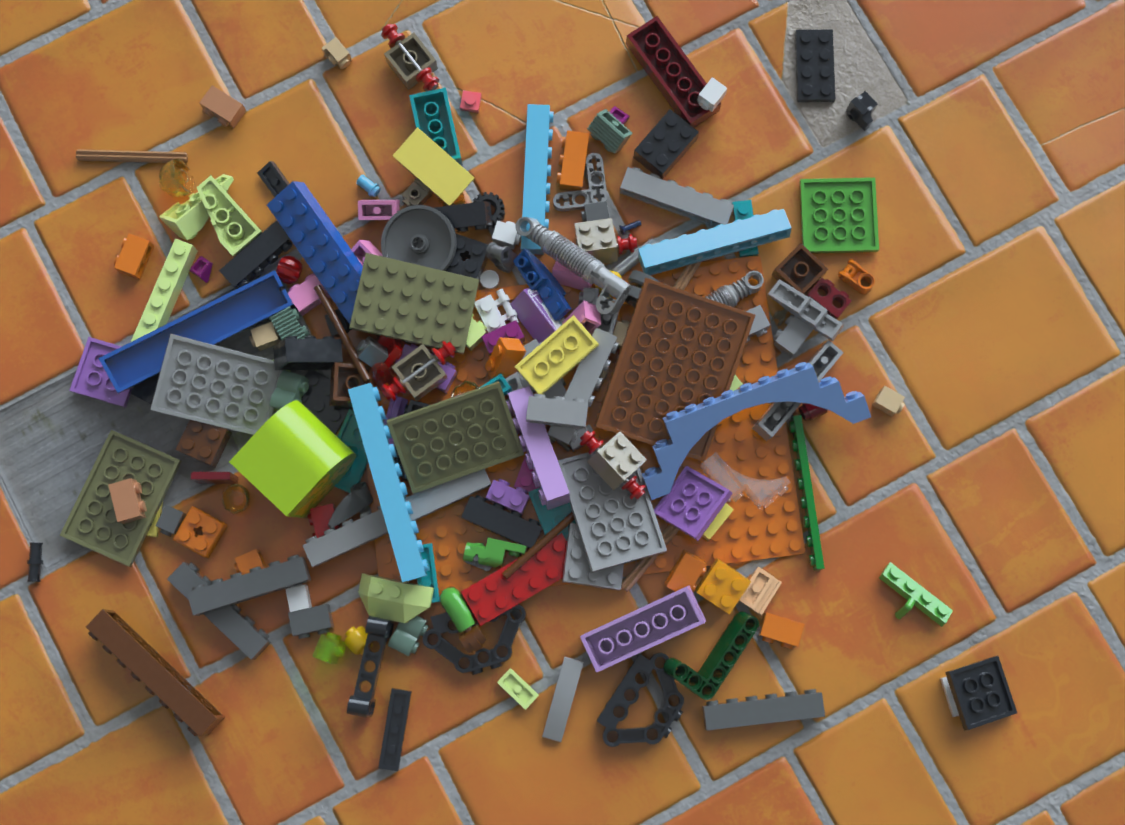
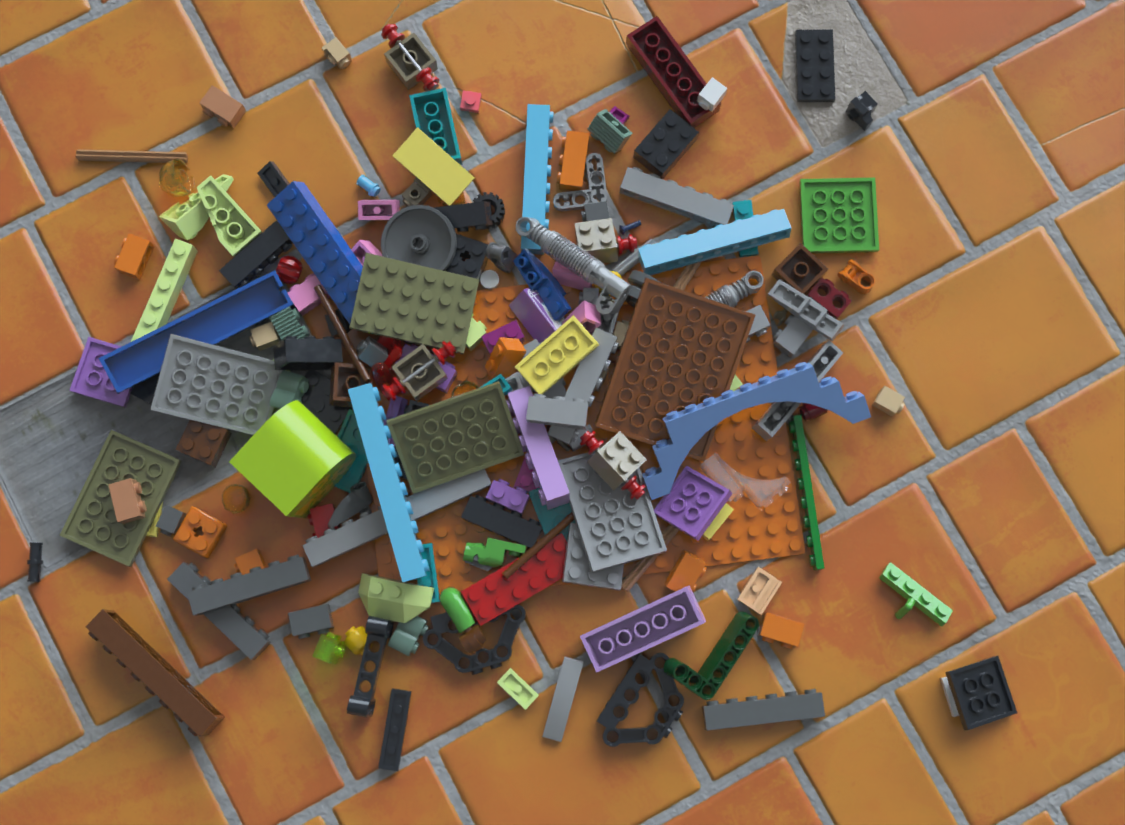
(202, 269): magenta slope -> none
(214, 478): dark red tile -> none
(298, 597): white brick -> none
(490, 314): white plate -> none
(506, 234): white brick -> none
(723, 586): light orange brick -> none

